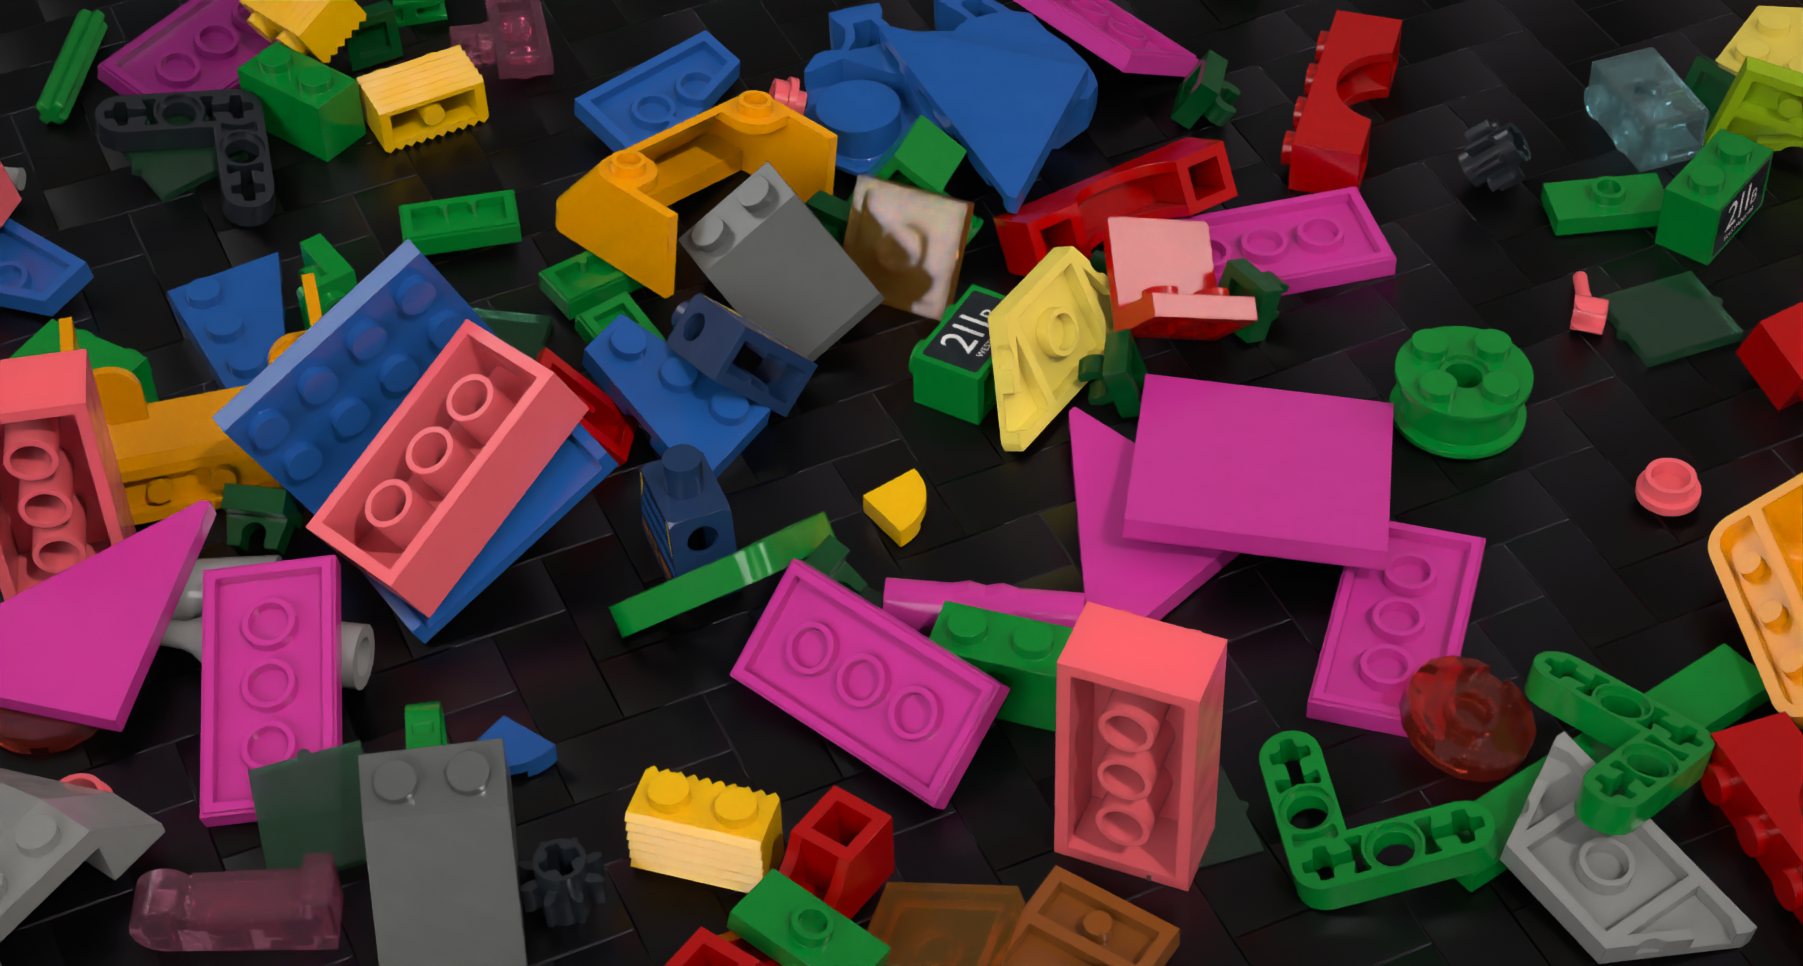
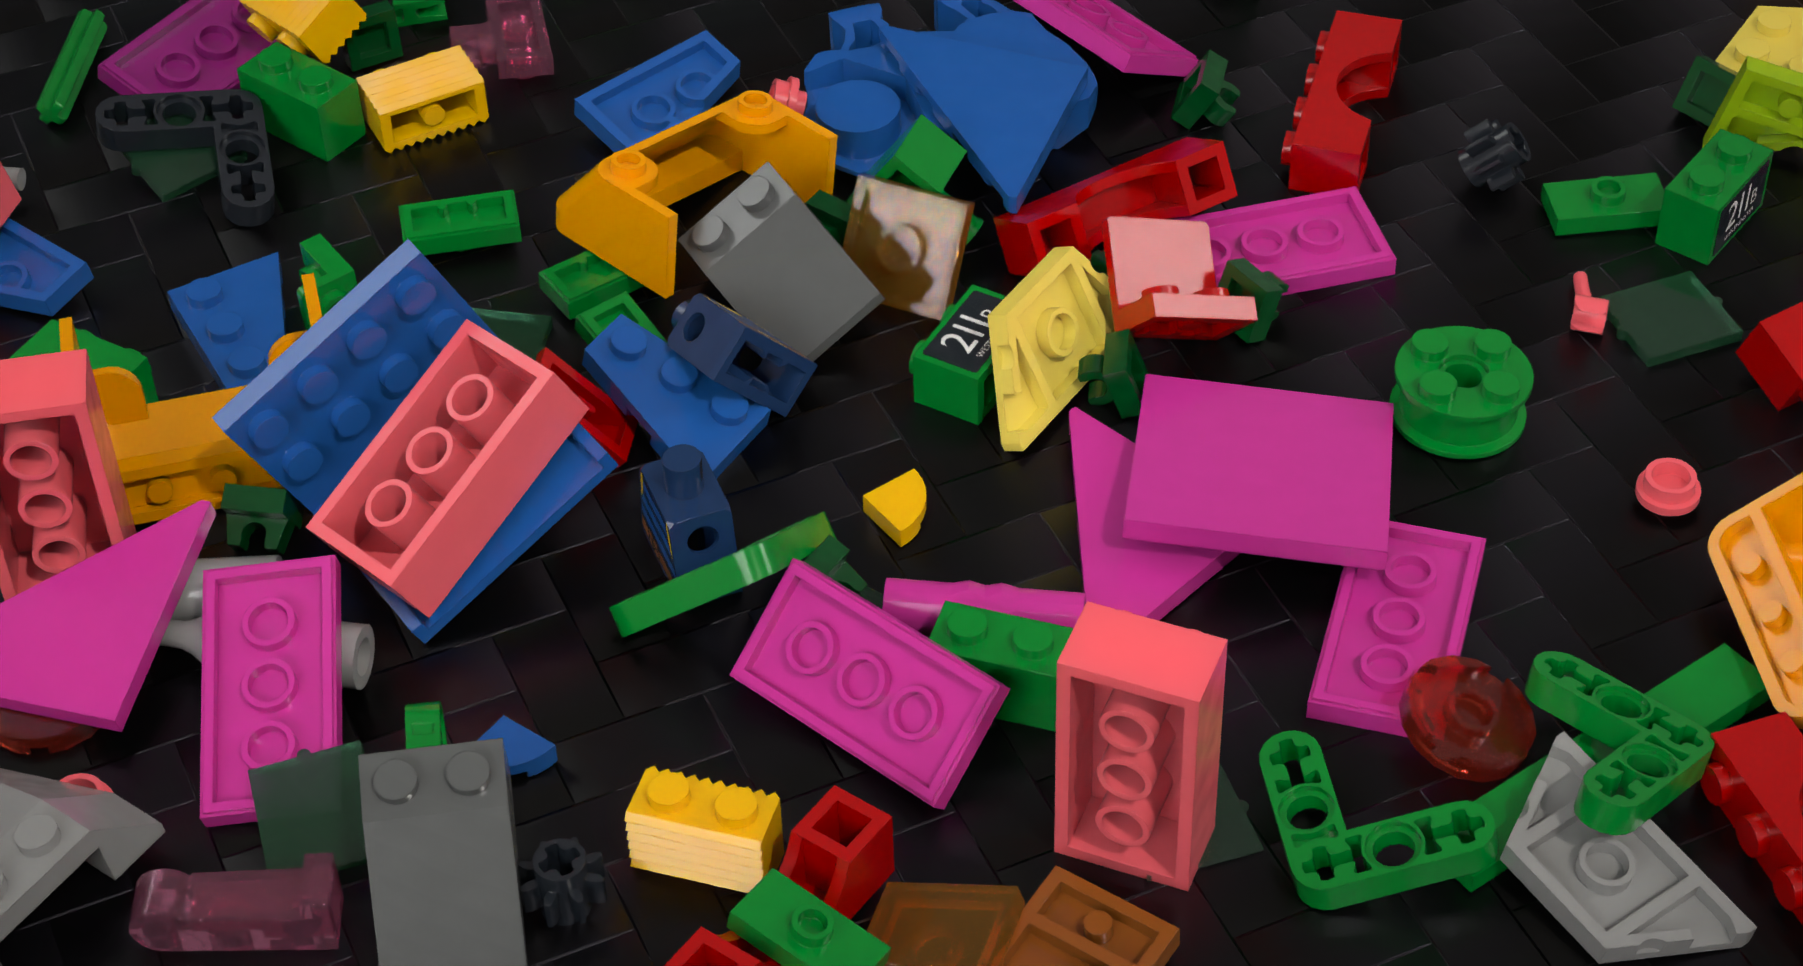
(1646, 109): clear light blue brick -> none

